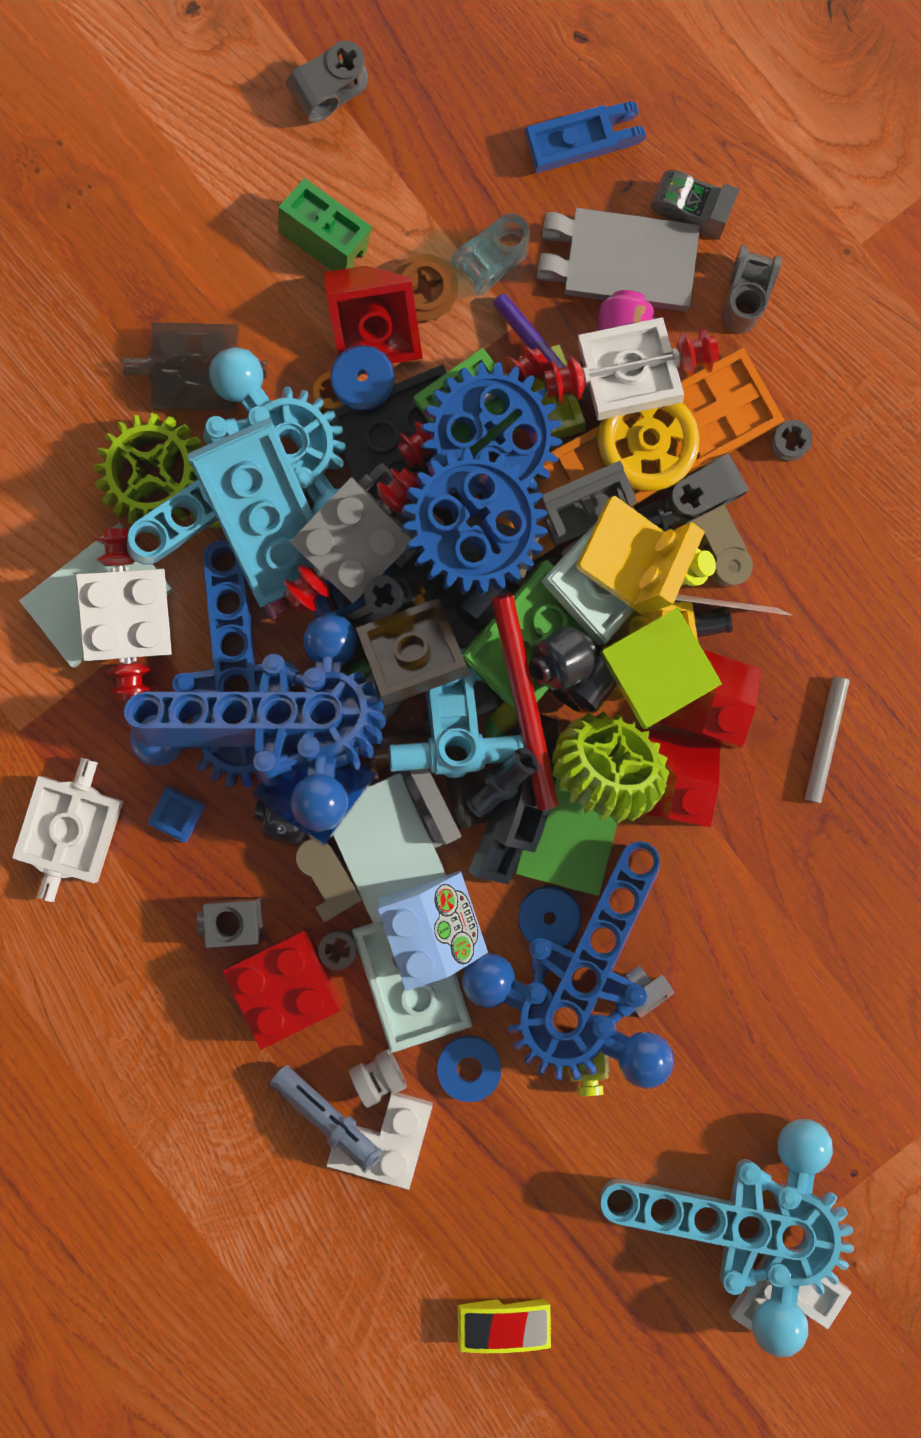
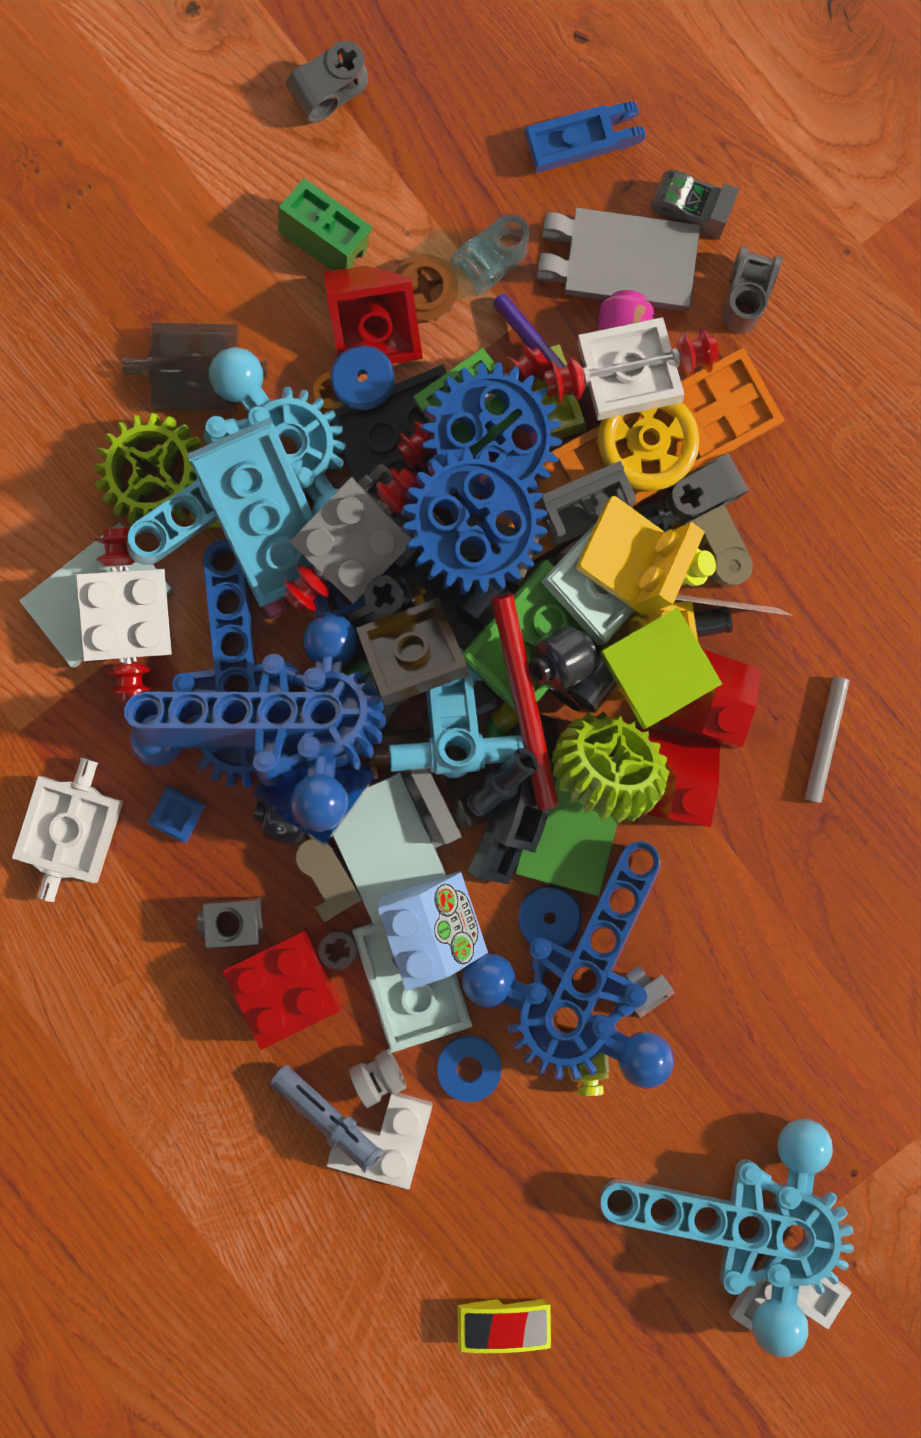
(778, 443): dark grey bush -> none

